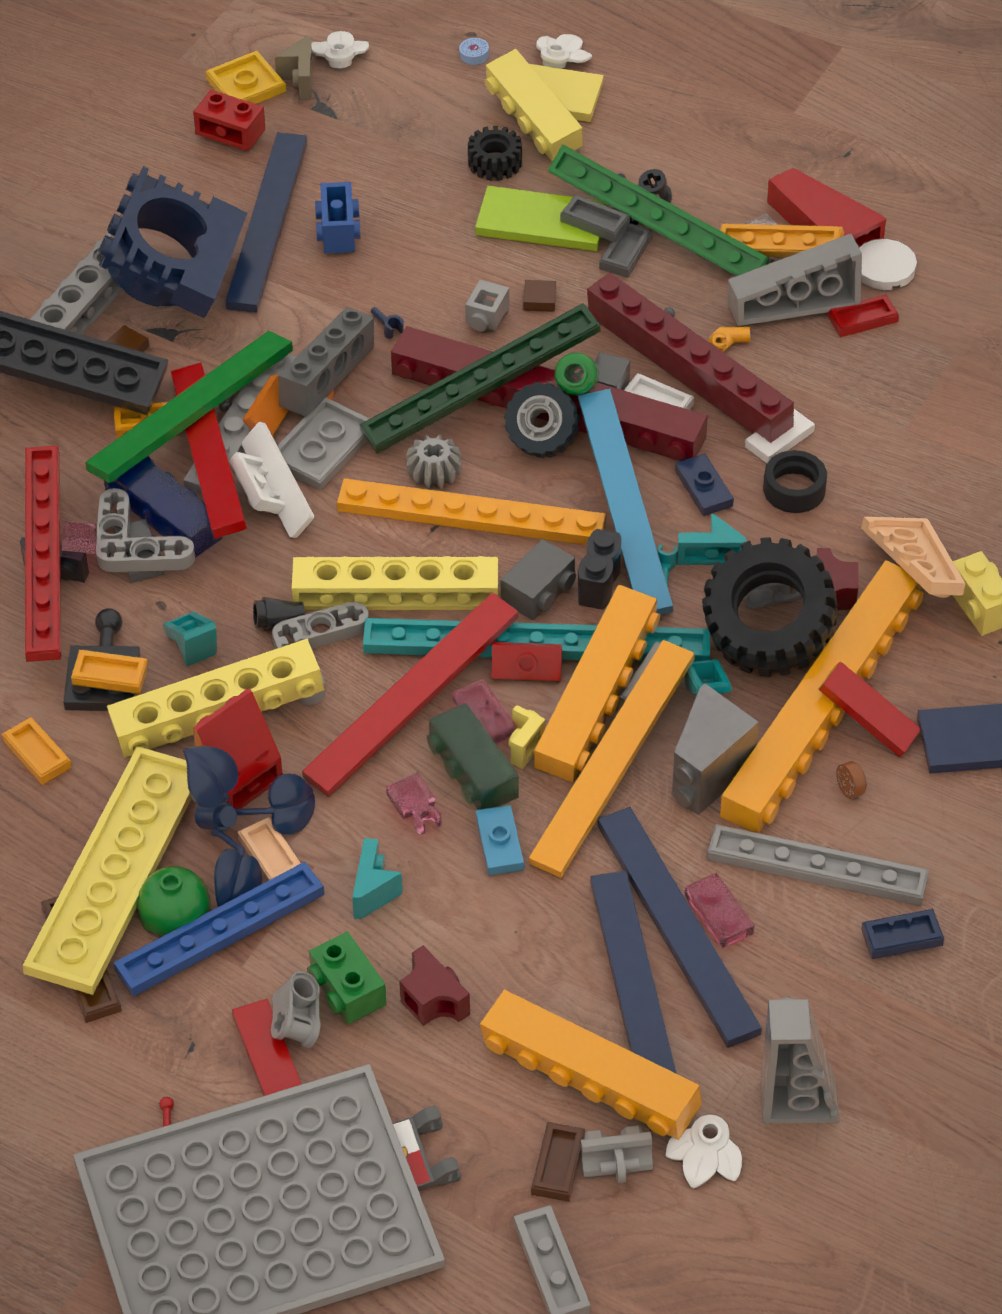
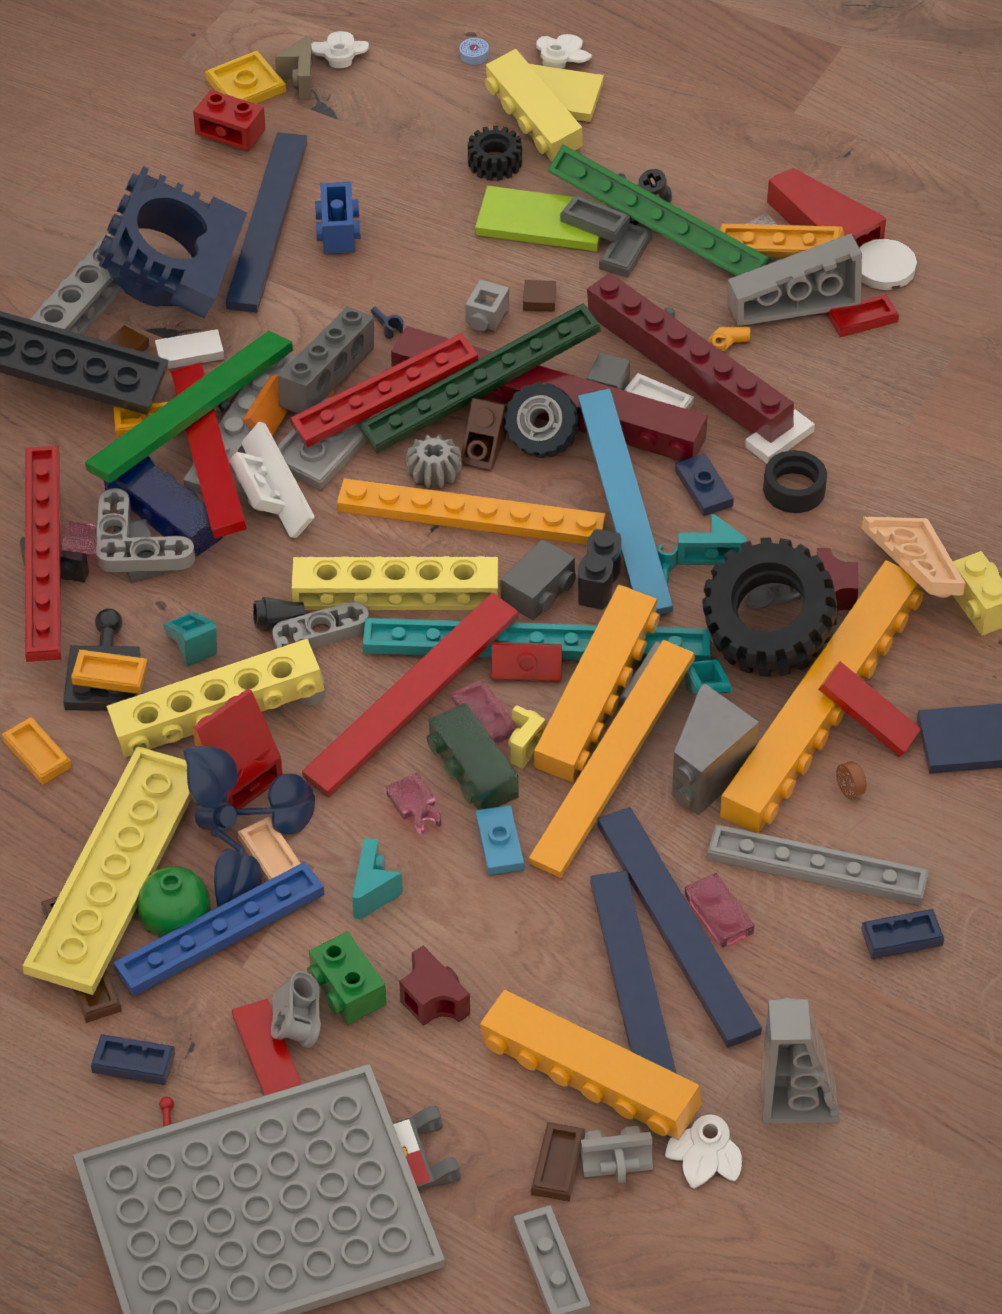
(133, 1059): none -> dark blue plate
(190, 349): none -> white tile
(383, 390): none -> red plate
(484, 433): none -> reddish brown slope
(566, 370): green head -> none

